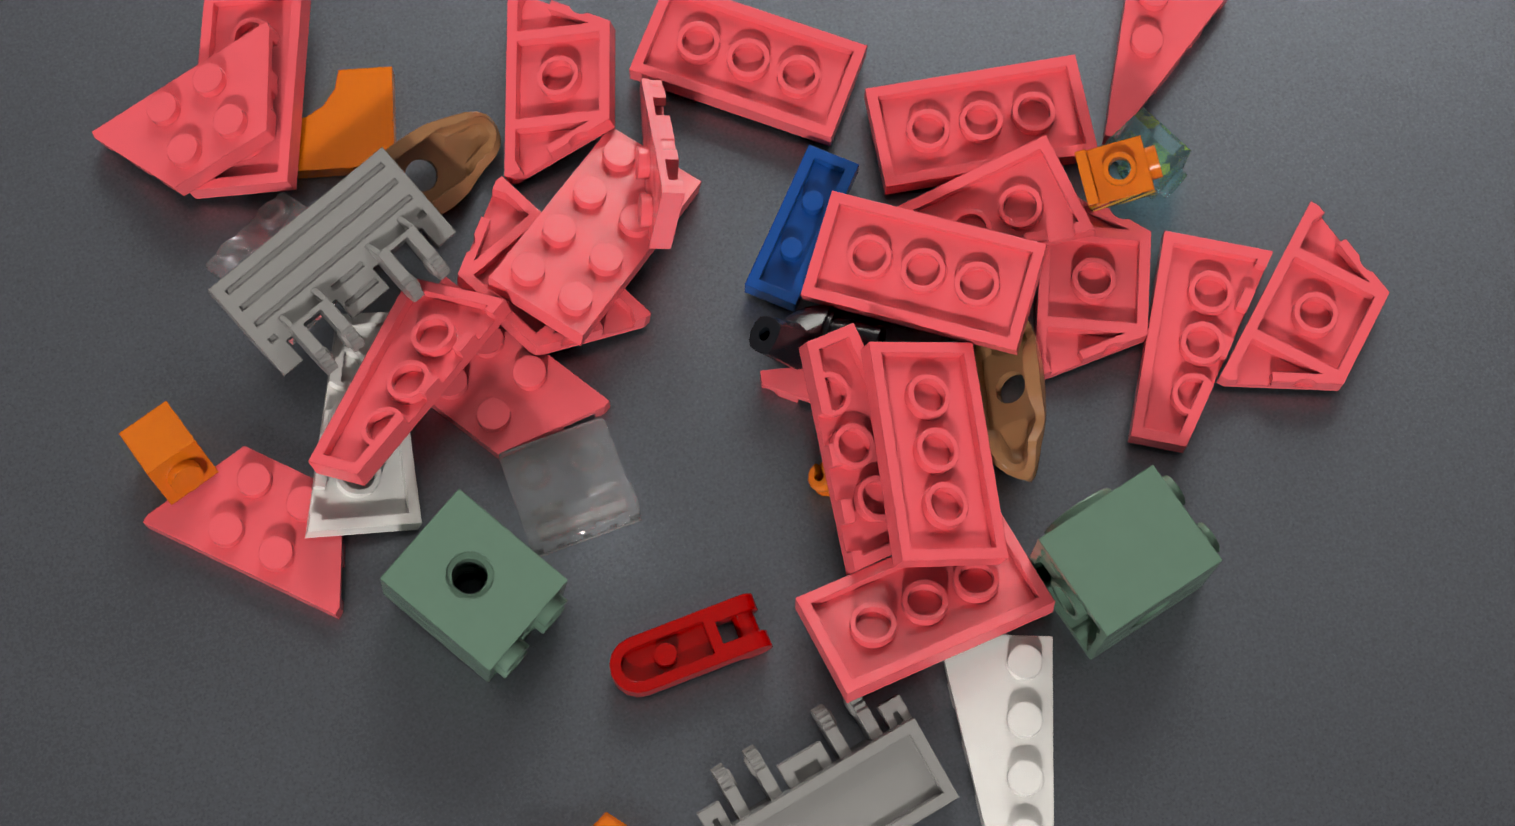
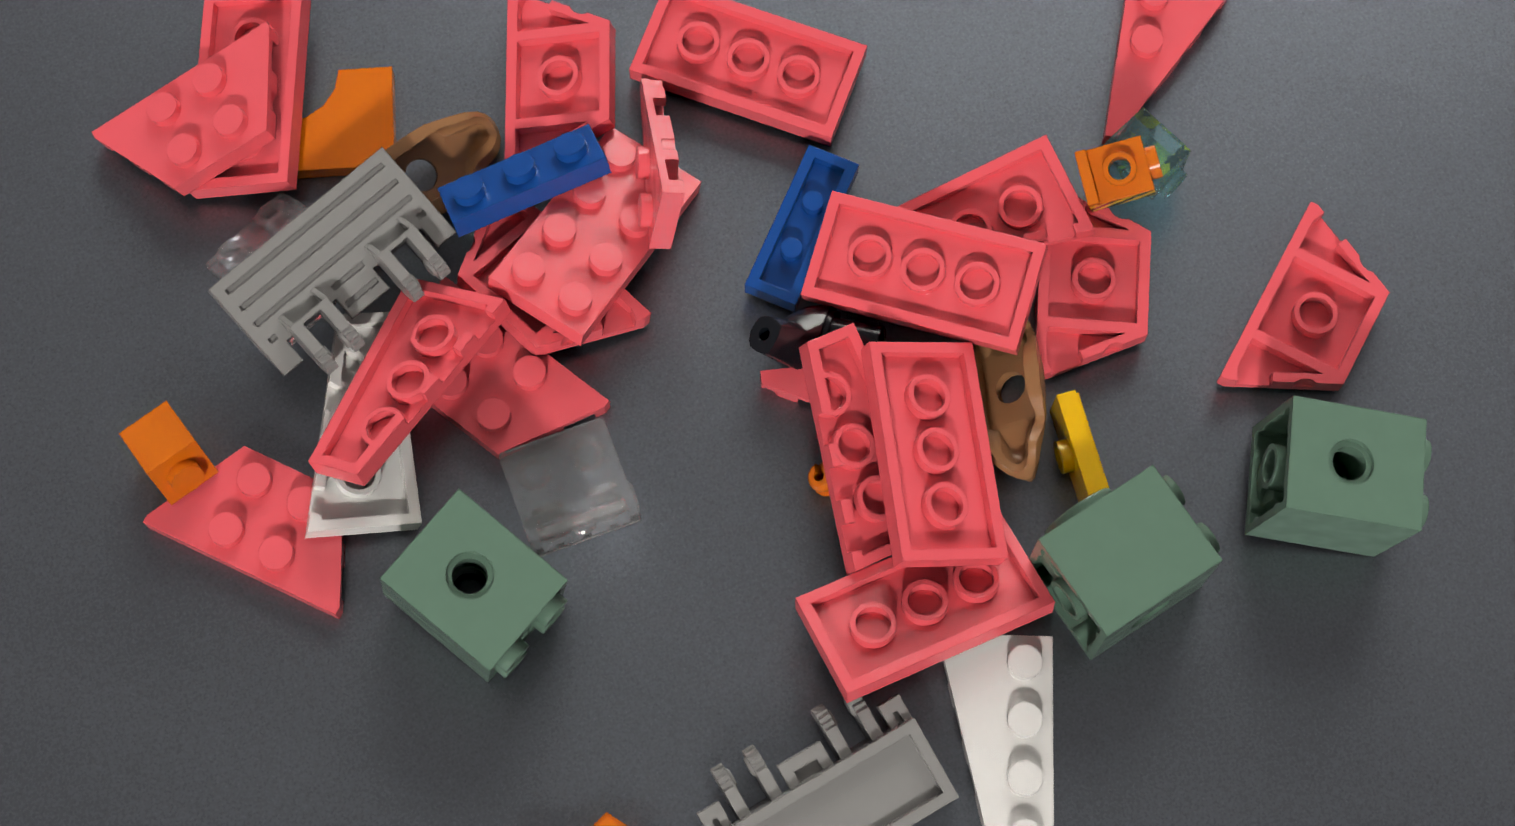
(524, 180): none -> blue plate
(687, 647): red plate -> none
(959, 121): coral plate -> none
(1075, 446): none -> yellow plate
(1192, 321): coral wing -> none
(1337, 476): none -> sand green brick

